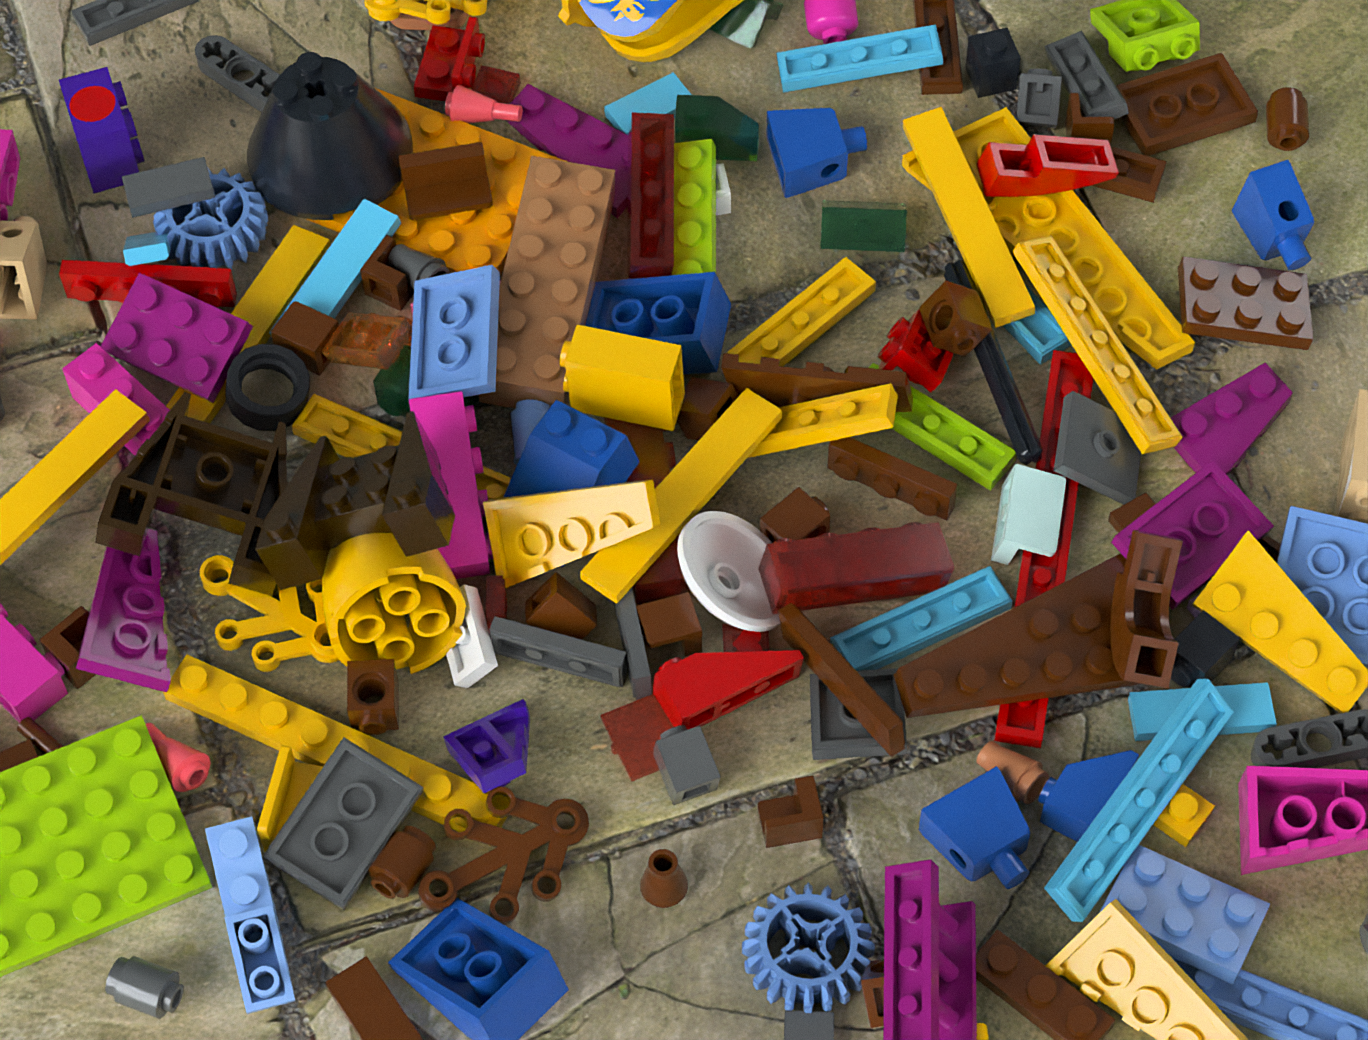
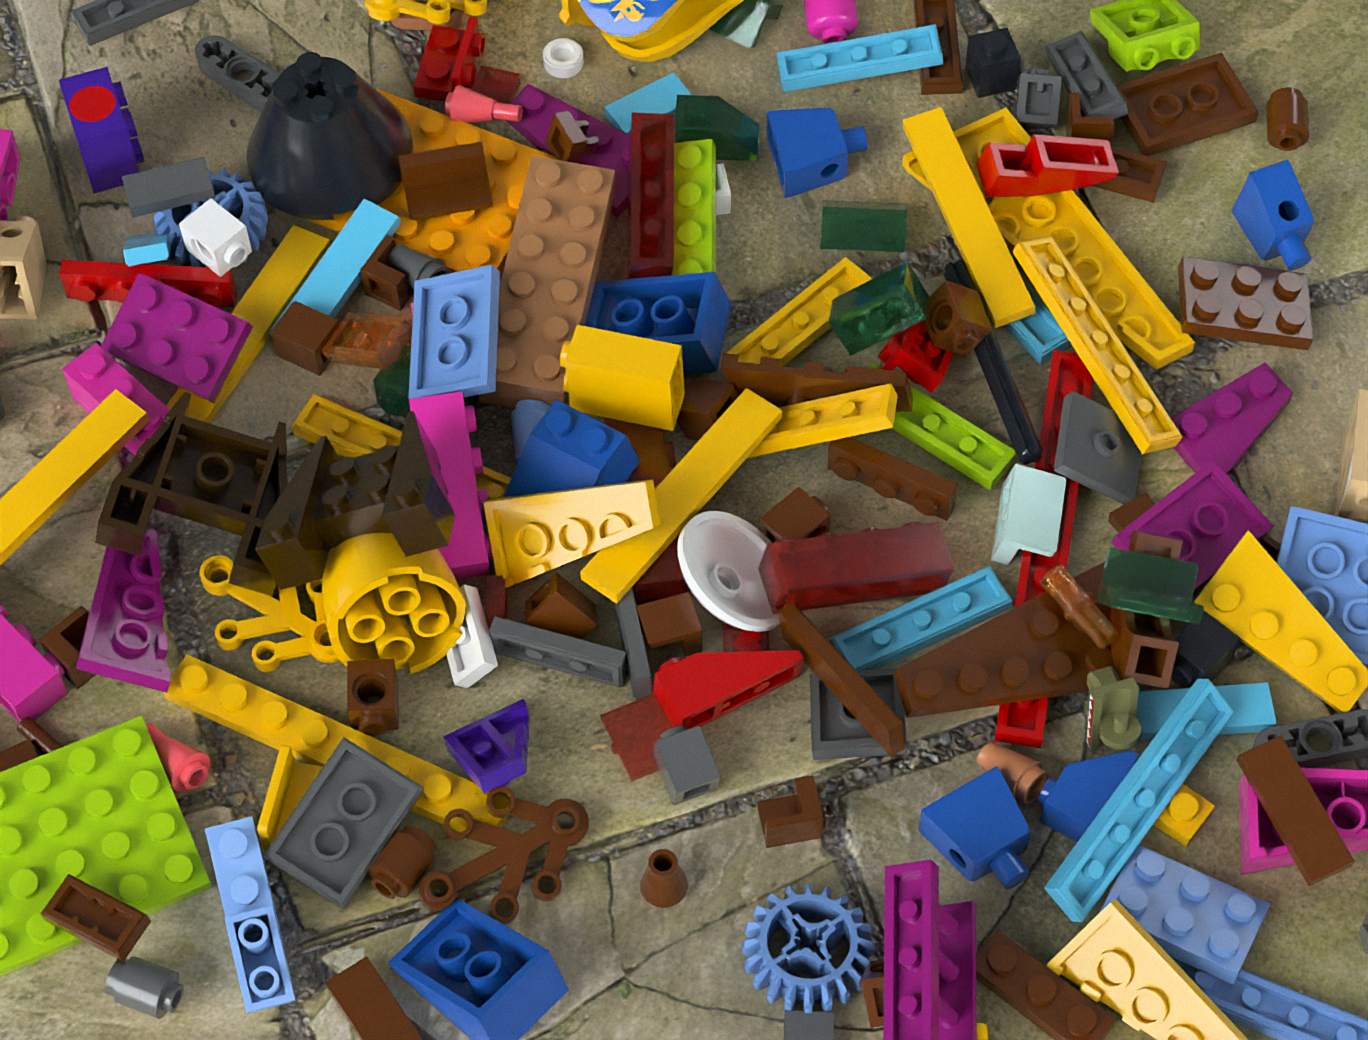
(95, 917): none -> reddish brown plate
(215, 237): none -> white brick
(272, 358): black tyre -> none
(563, 58): none -> white tile
(567, 138): none -> reddish brown tile
(879, 308): none -> clear green brick
(1079, 605): none -> clear orange axle
(1111, 710): none -> olive hips
(1150, 585): none -> clear green panel
(1295, 810): none -> reddish brown tile

